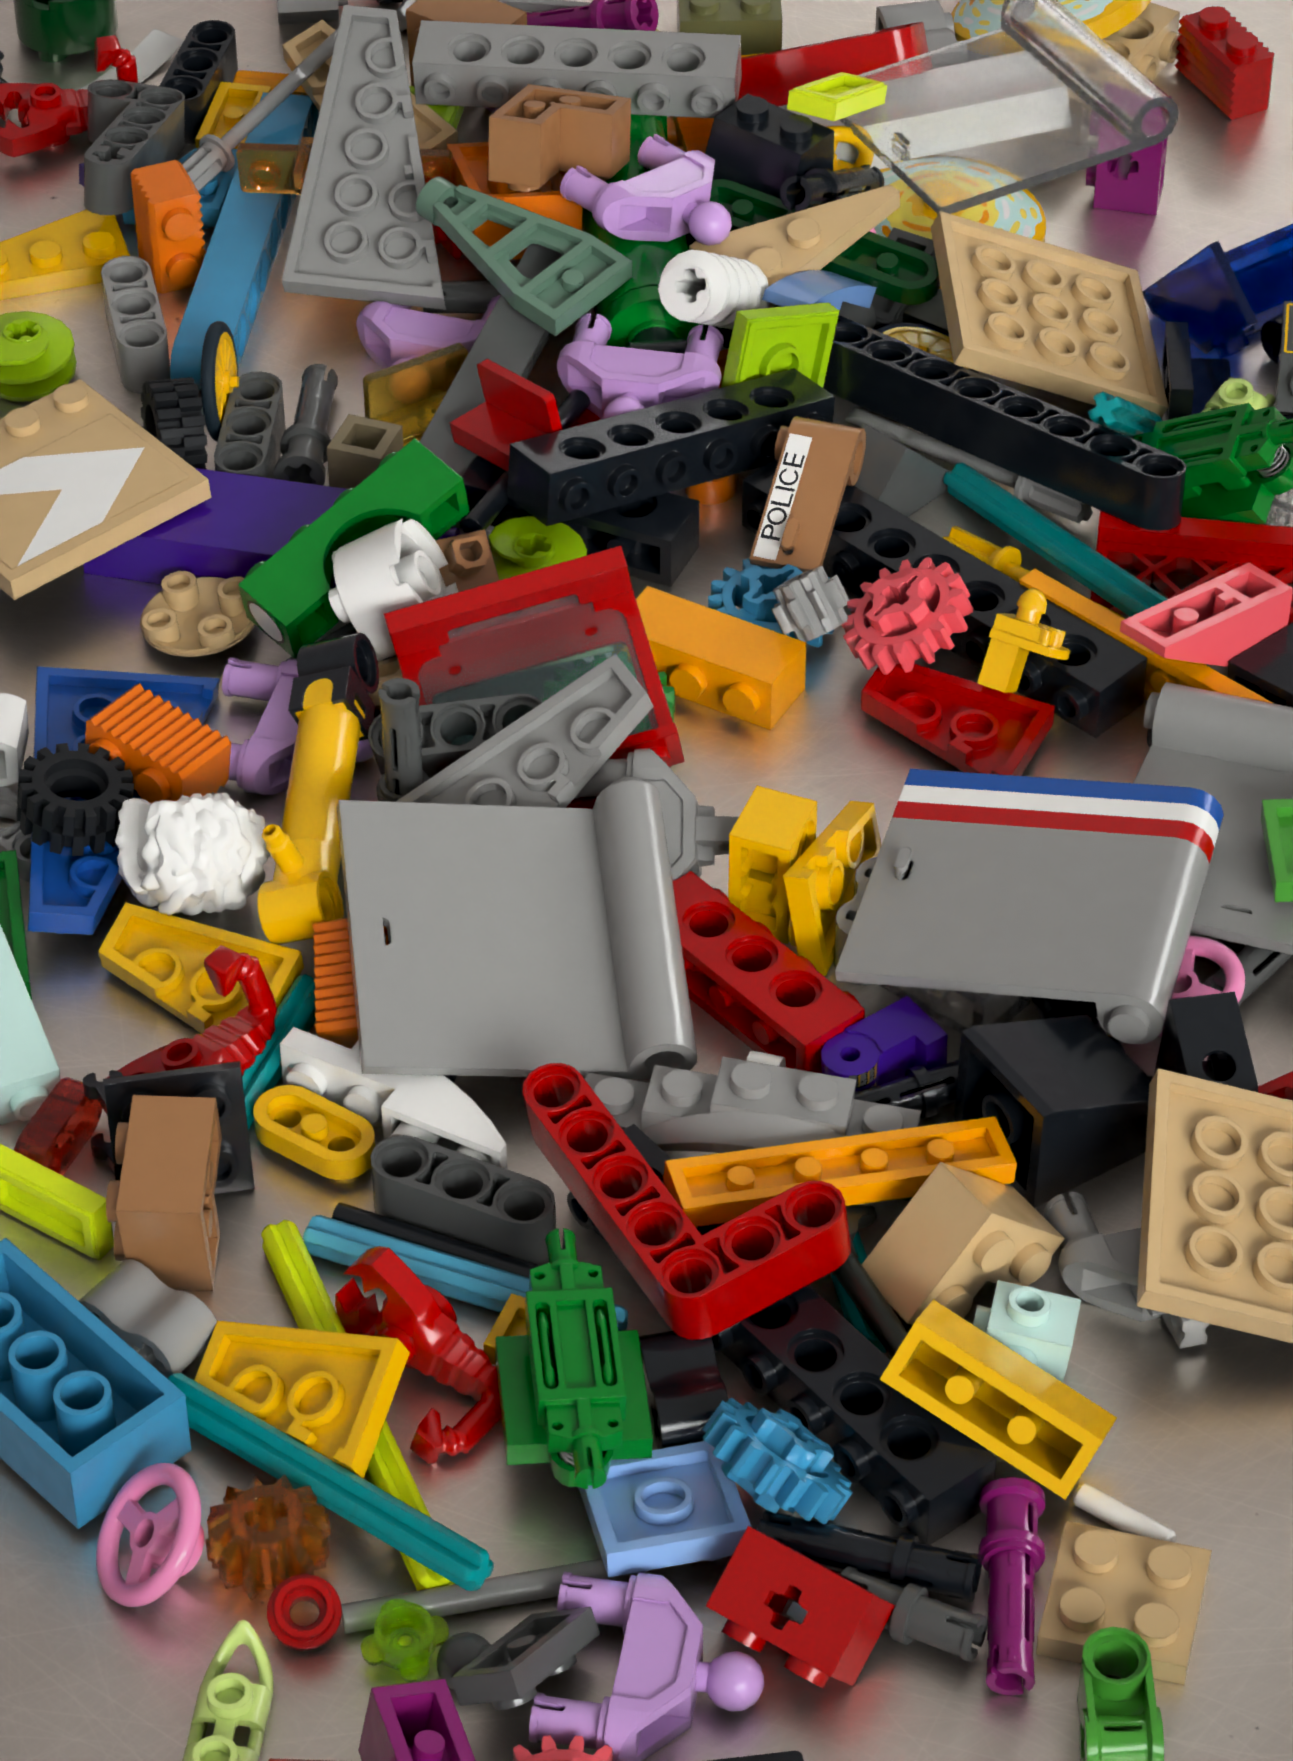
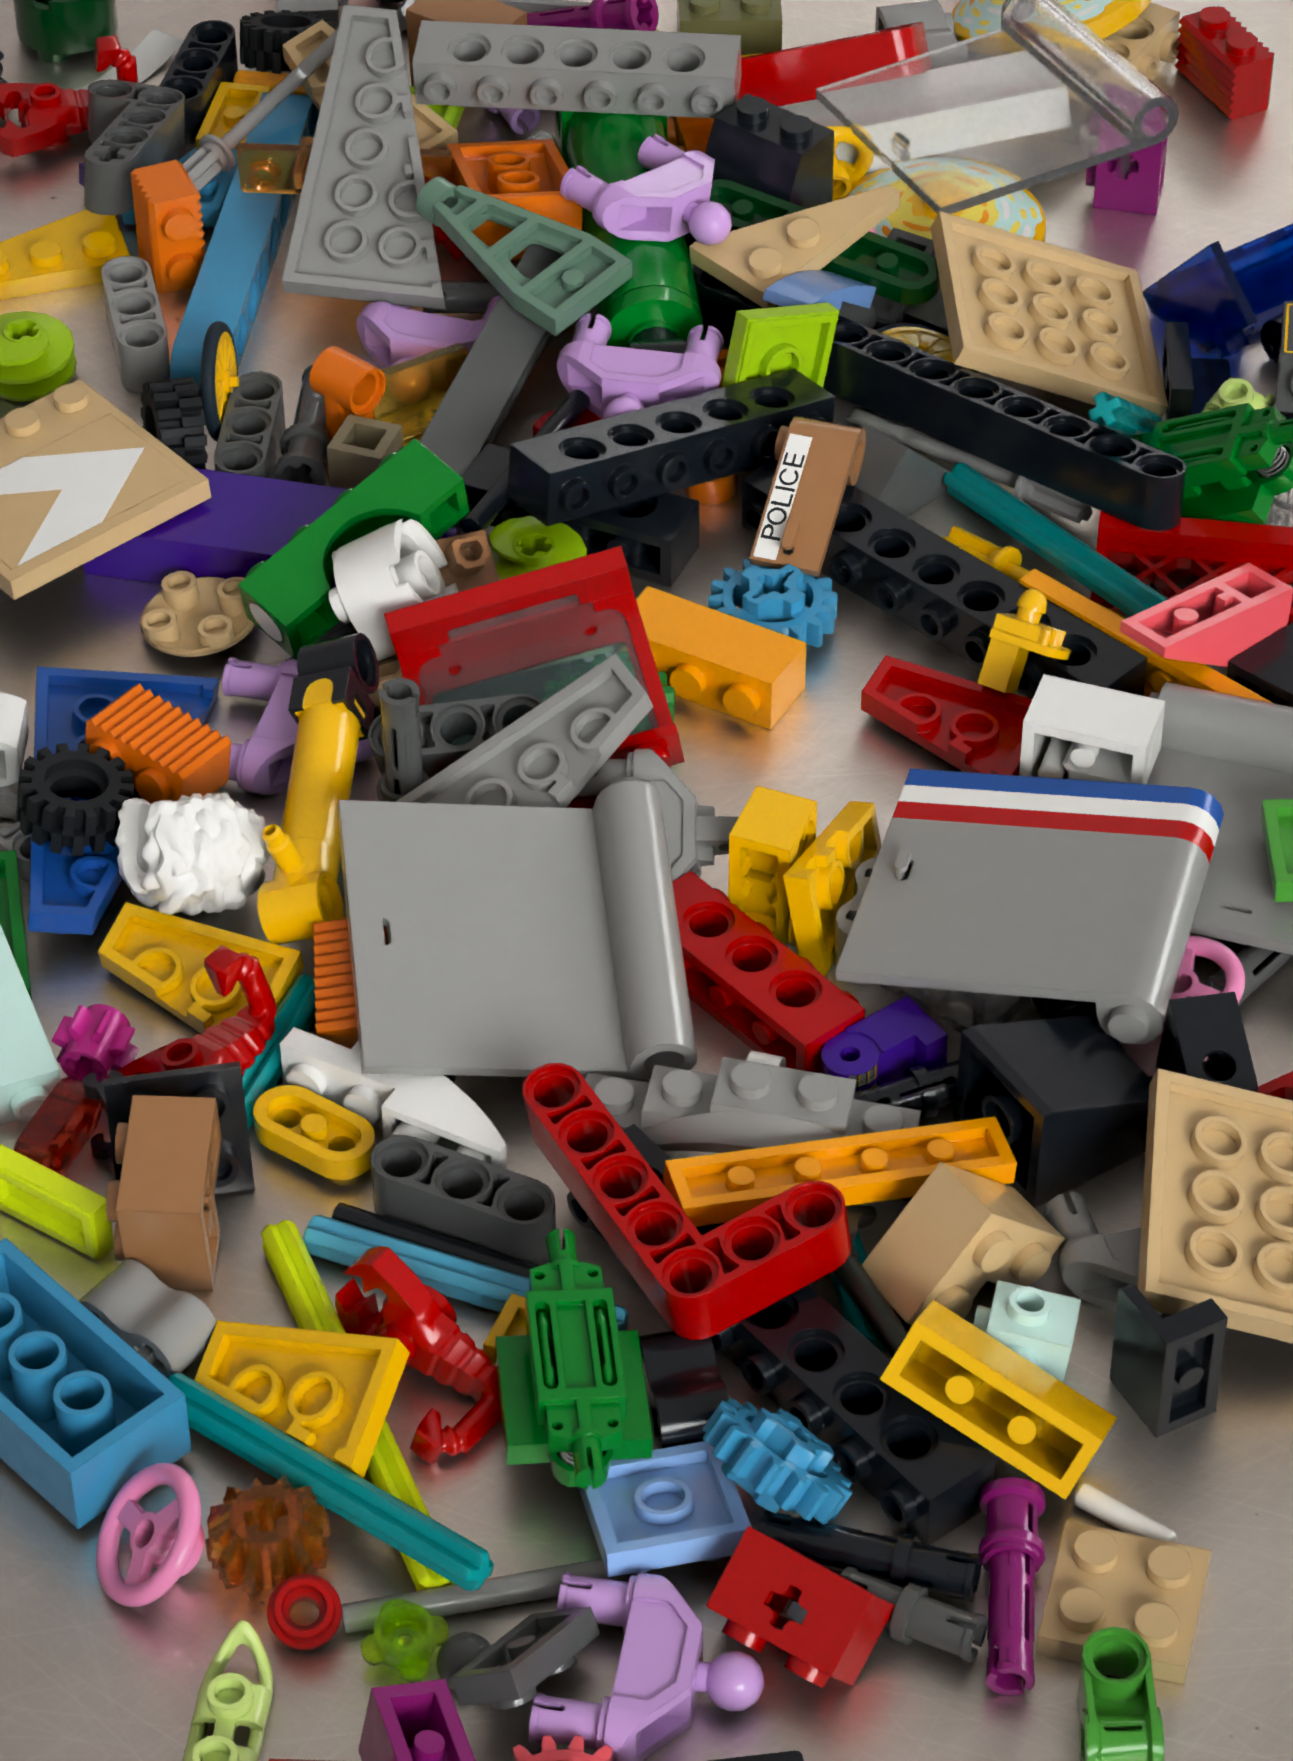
(94, 1042): none -> dark pink gear
(266, 33): none -> black tyre
(346, 385): none -> orange piece
(511, 413): red panel -> none
(557, 130): medium nougat brick -> none
(711, 288): white piece -> none
(810, 604): light grey gear -> none
(825, 186): black pin -> none
(837, 96): neon yellow tile -> none
(907, 615): coral gear -> none
(1090, 733): none -> white brick
(1168, 1364): none -> black panel

